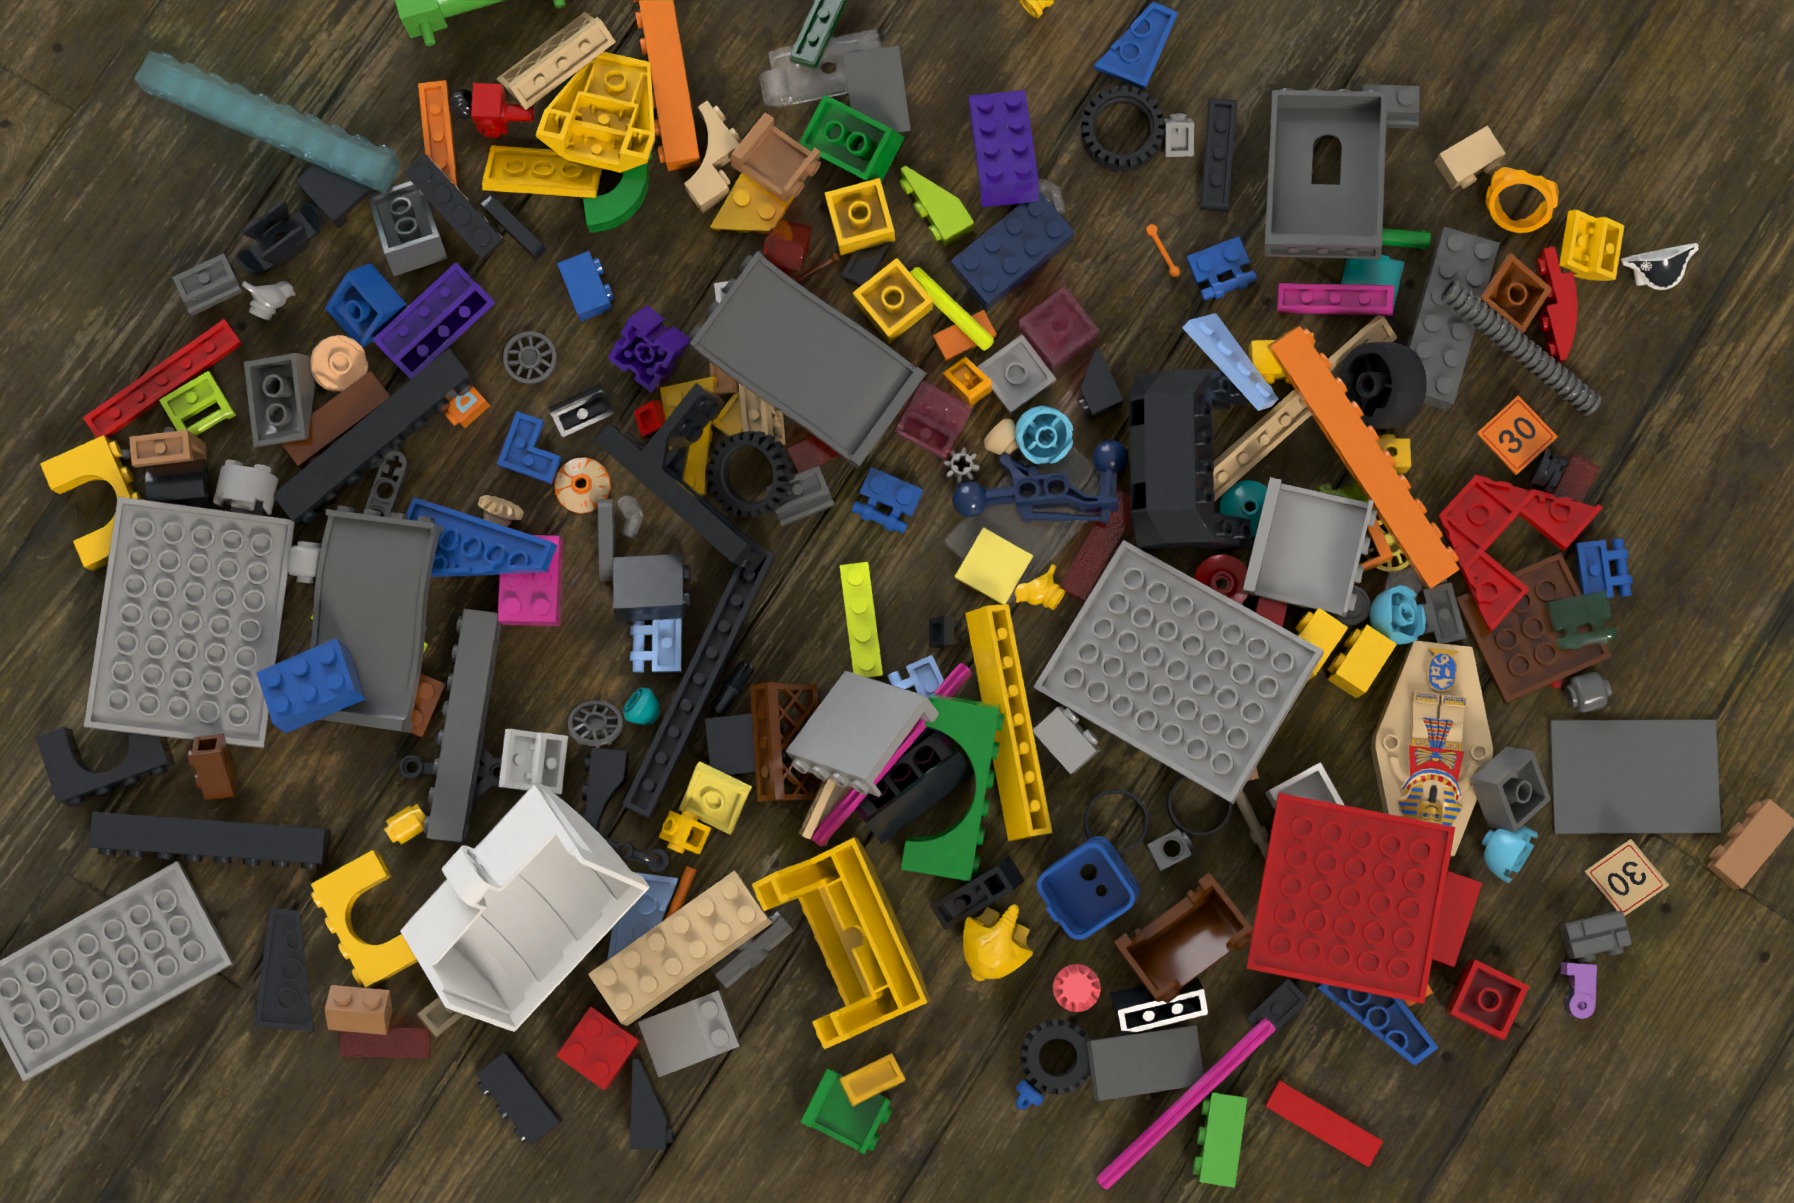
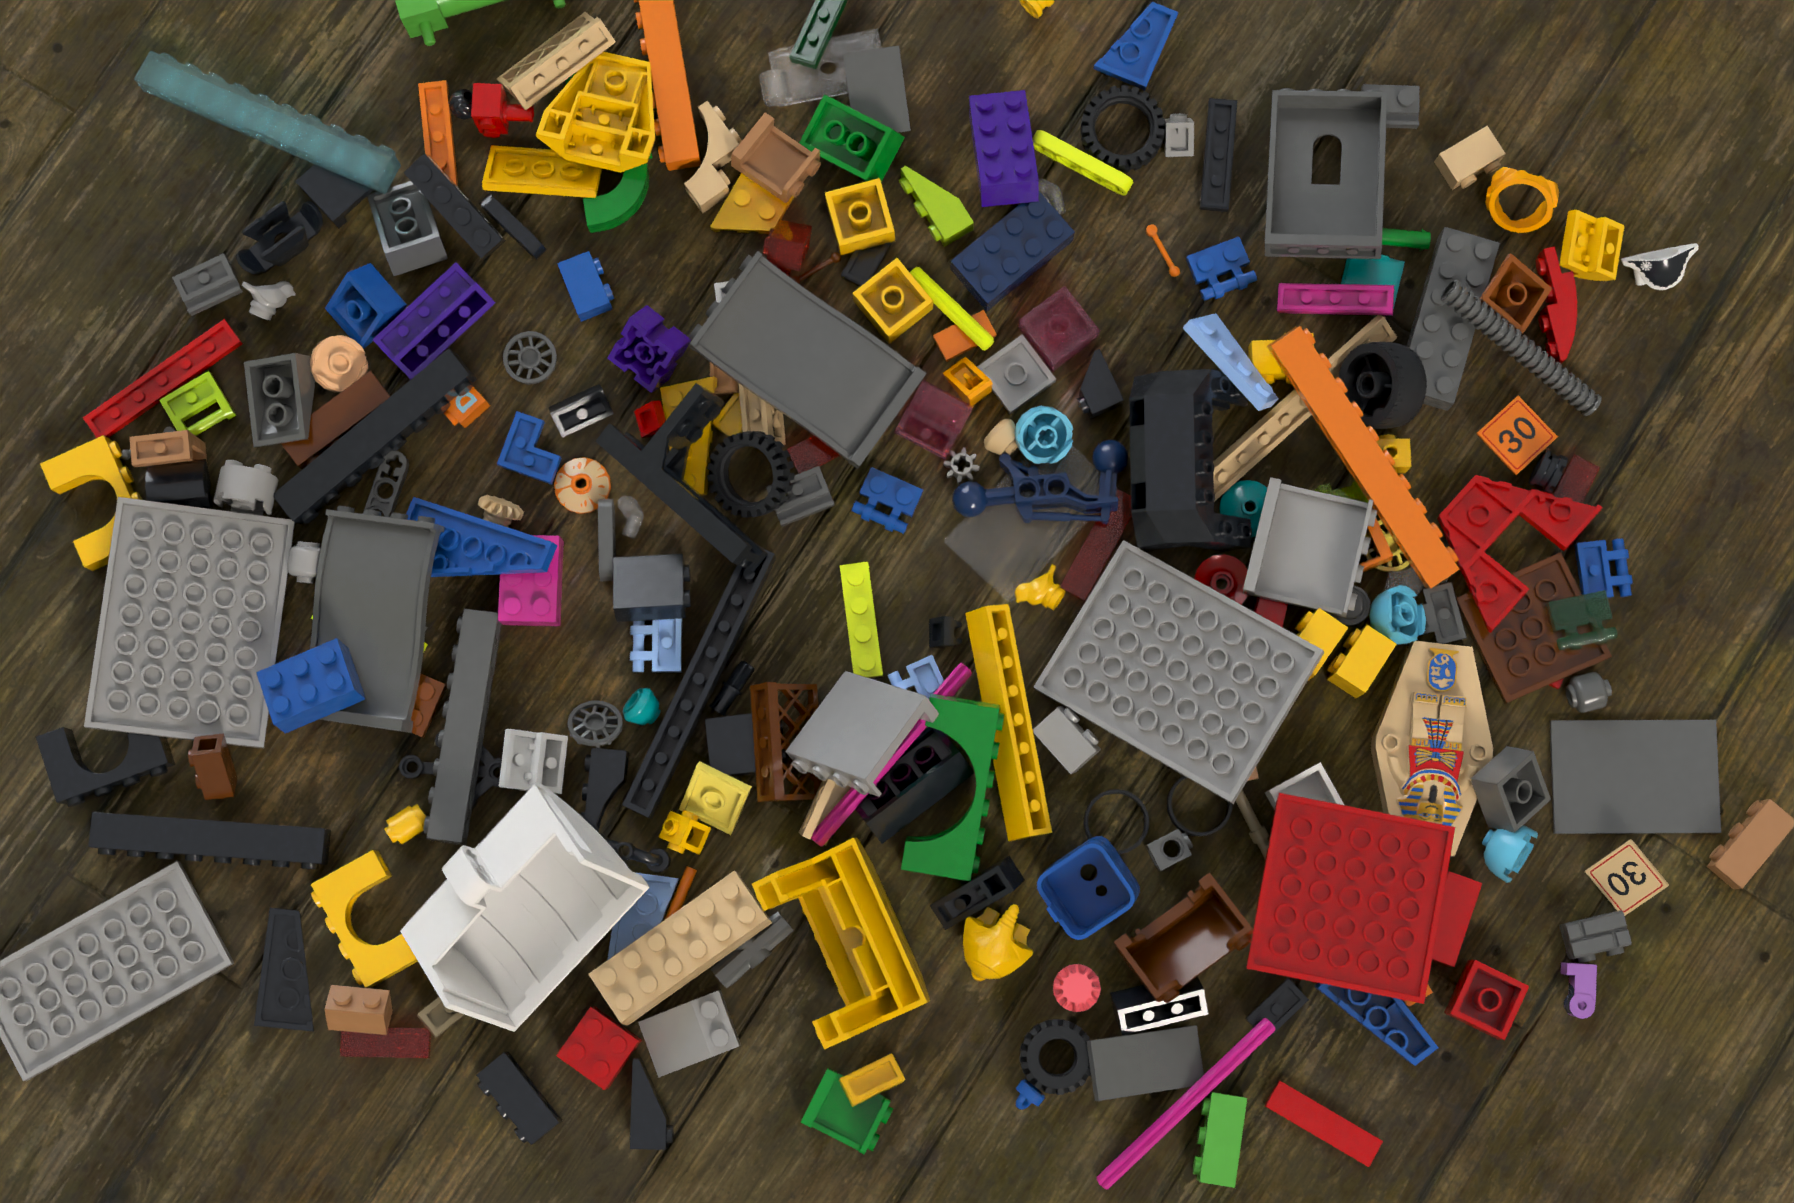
(993, 566): light yellow tile -> none
(1081, 162): none -> neon yellow beam

